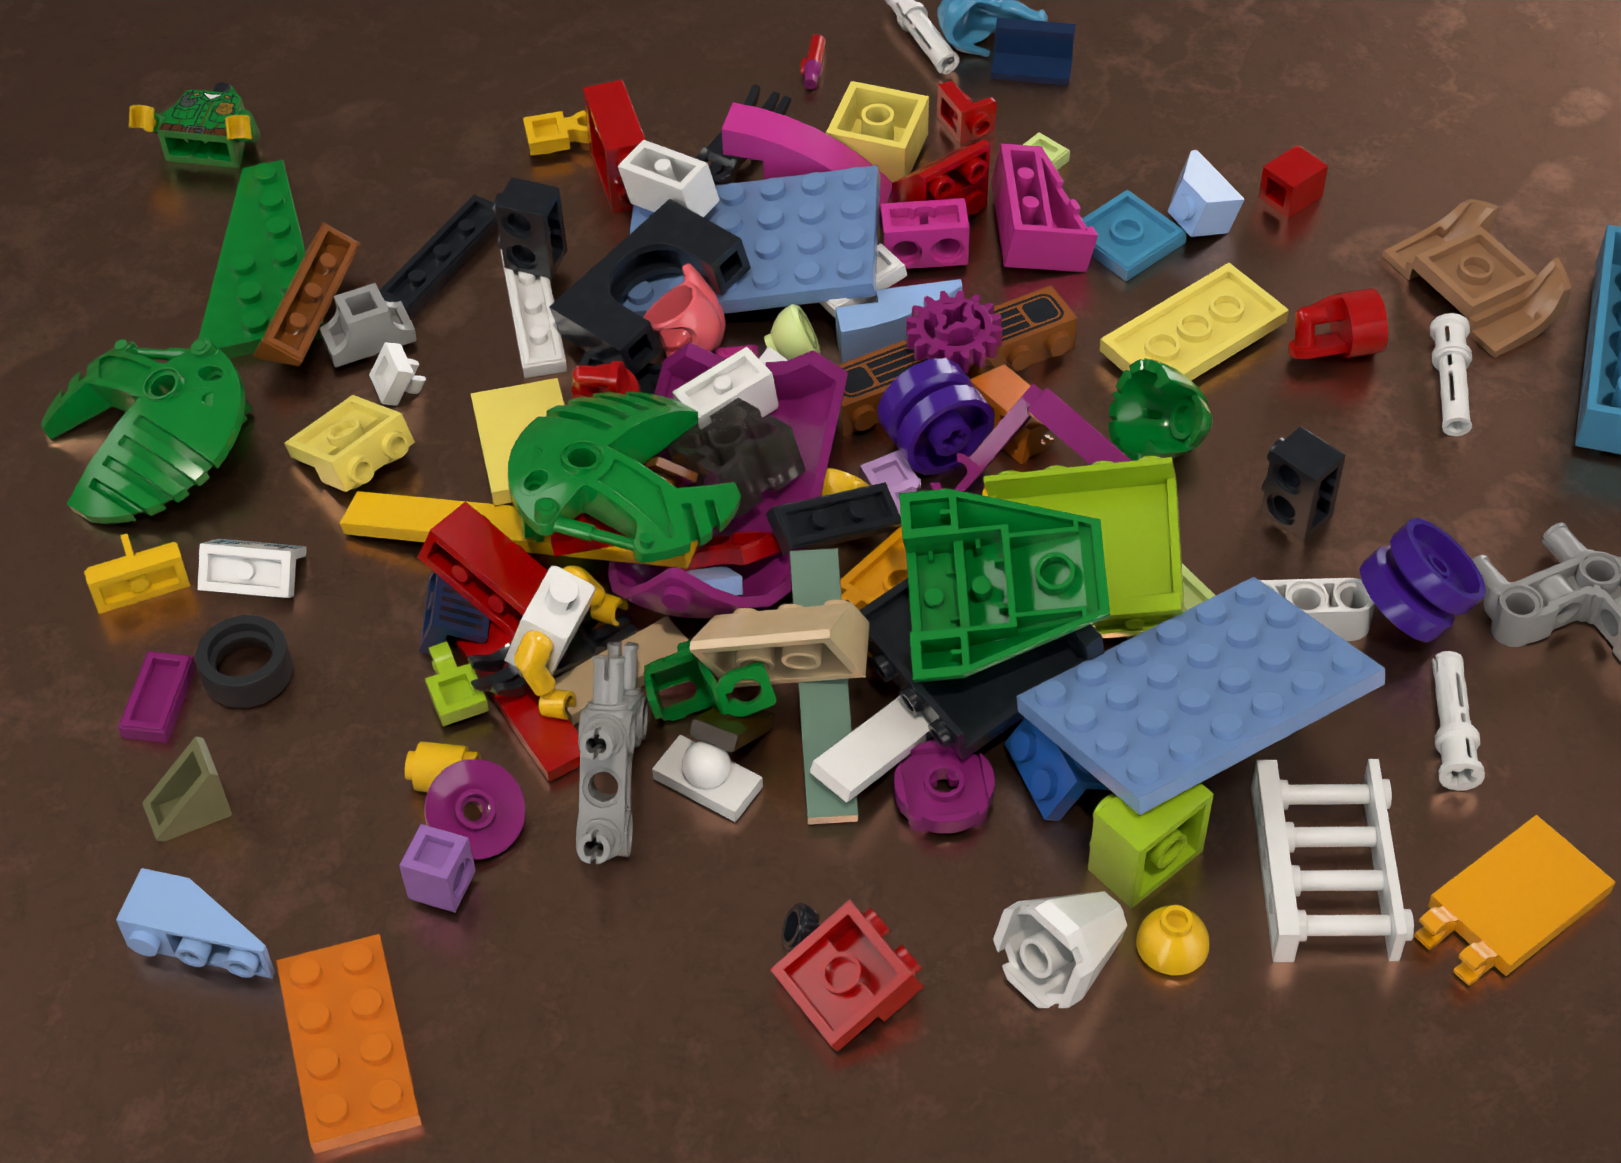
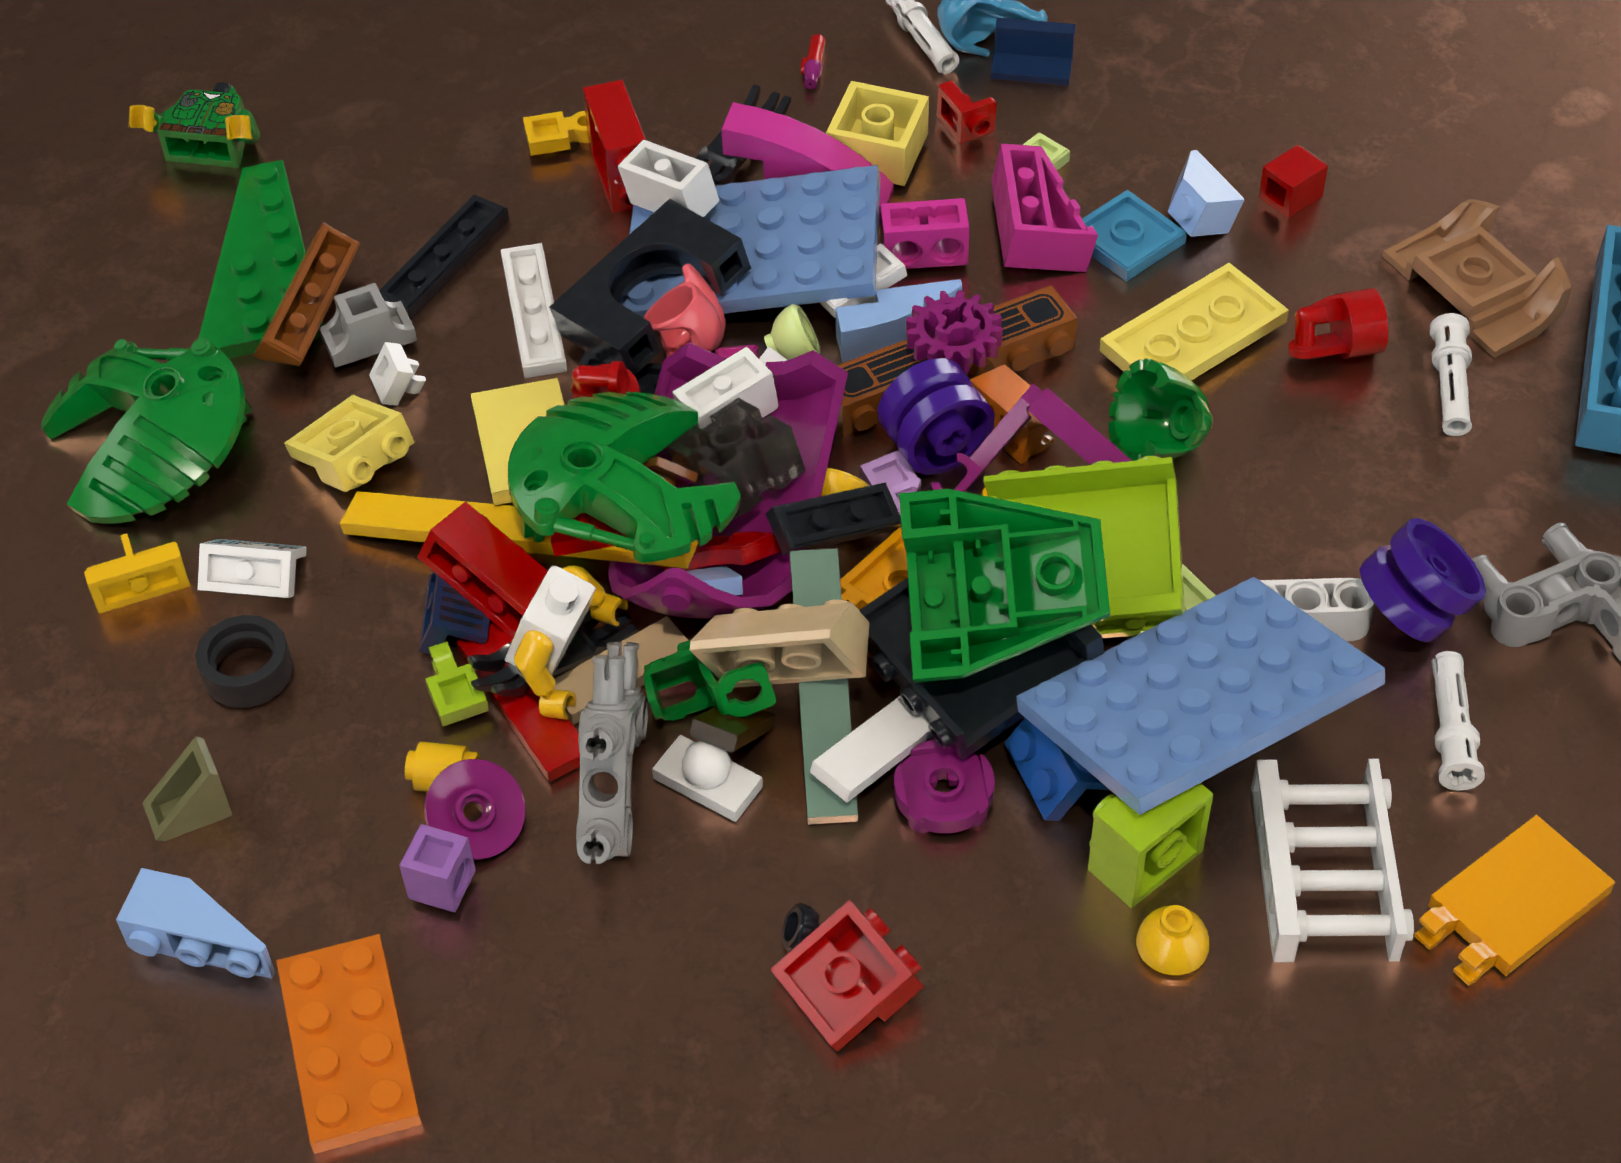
(157, 697): magenta tile -> none
(530, 227): black brick -> none
(953, 176): red slope -> none
(1059, 945): white cone -> none
(1301, 482): black brick -> none

